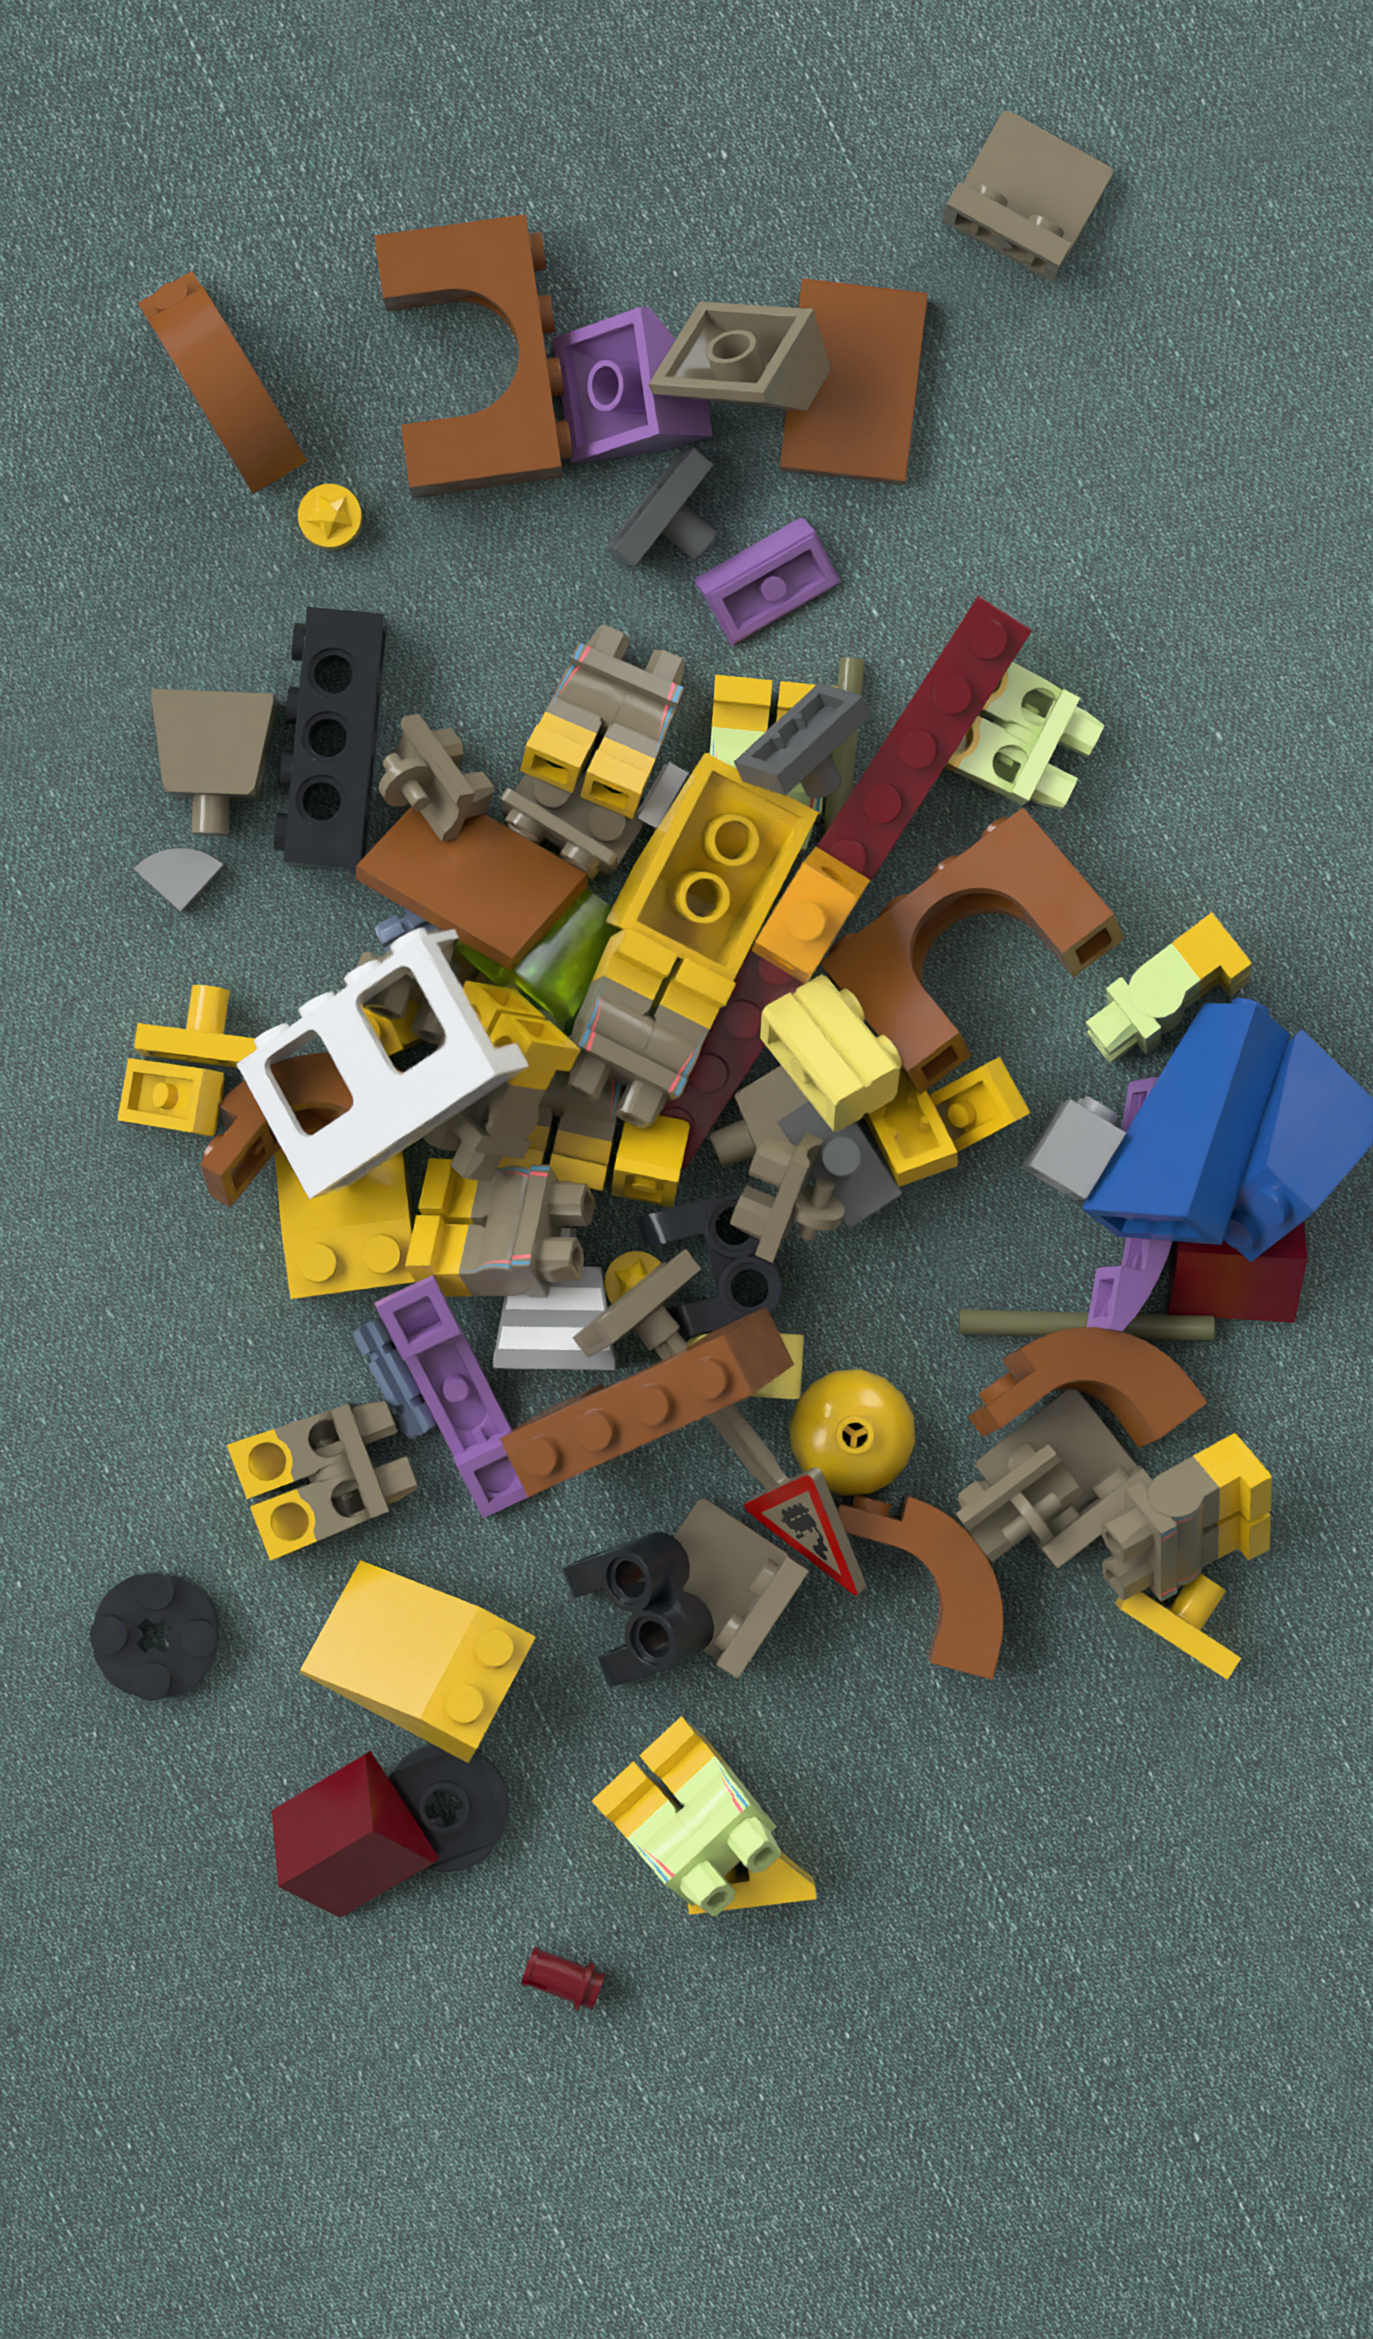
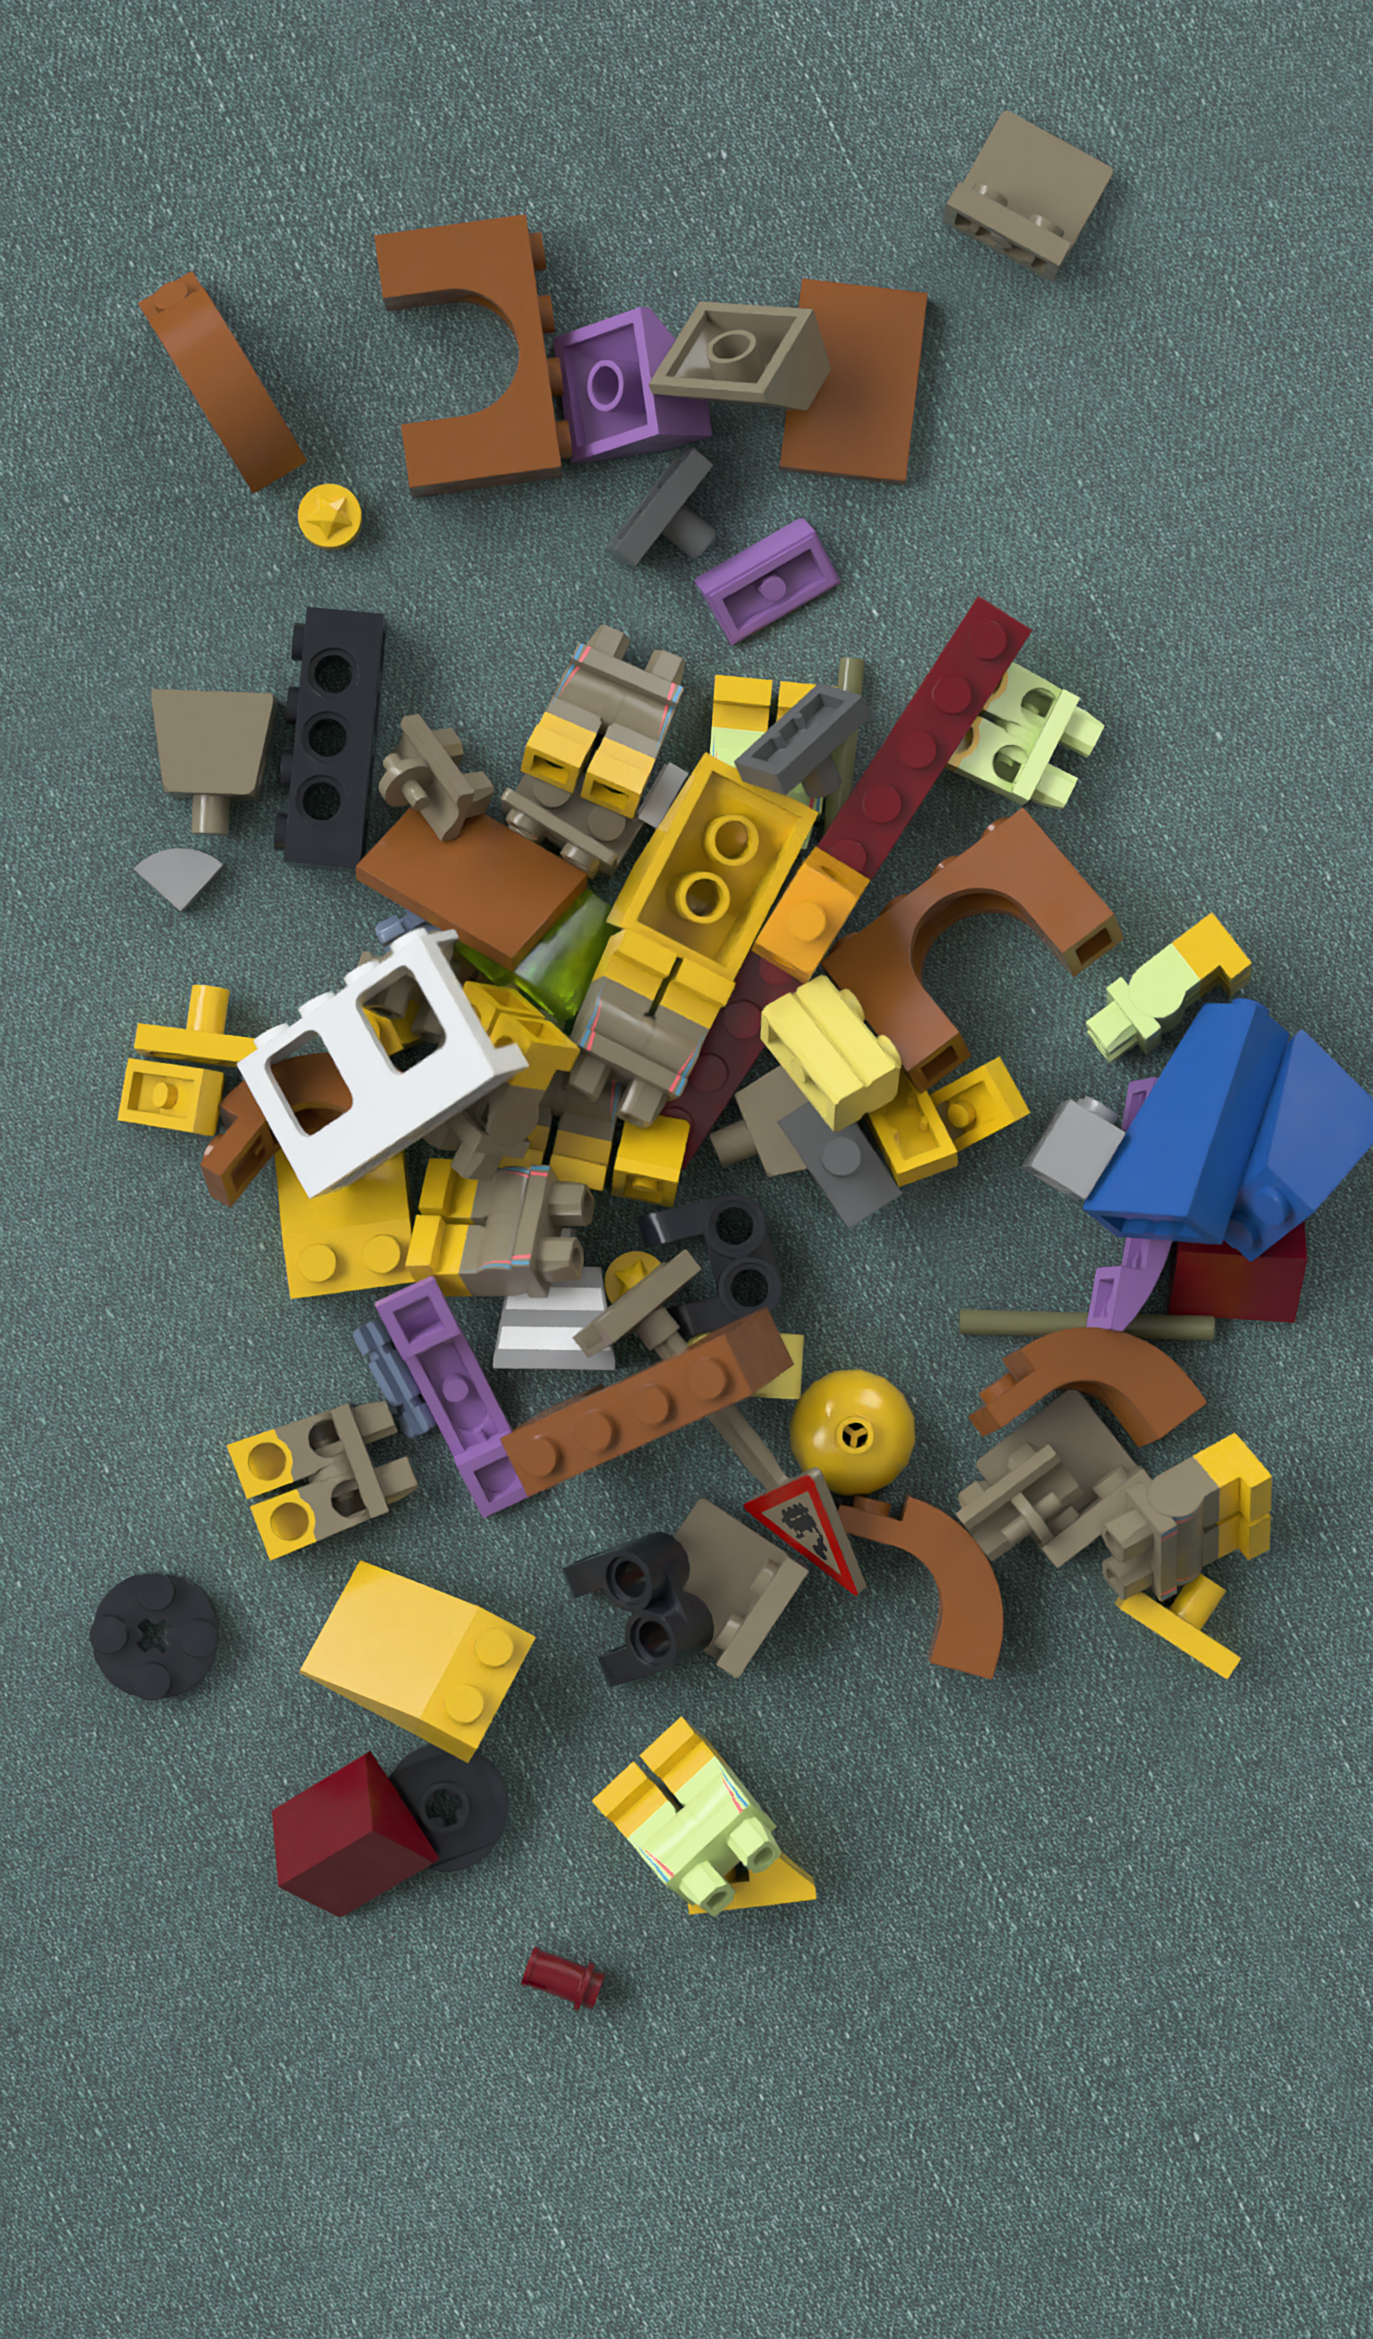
(772, 1217): dark tan hips -> none

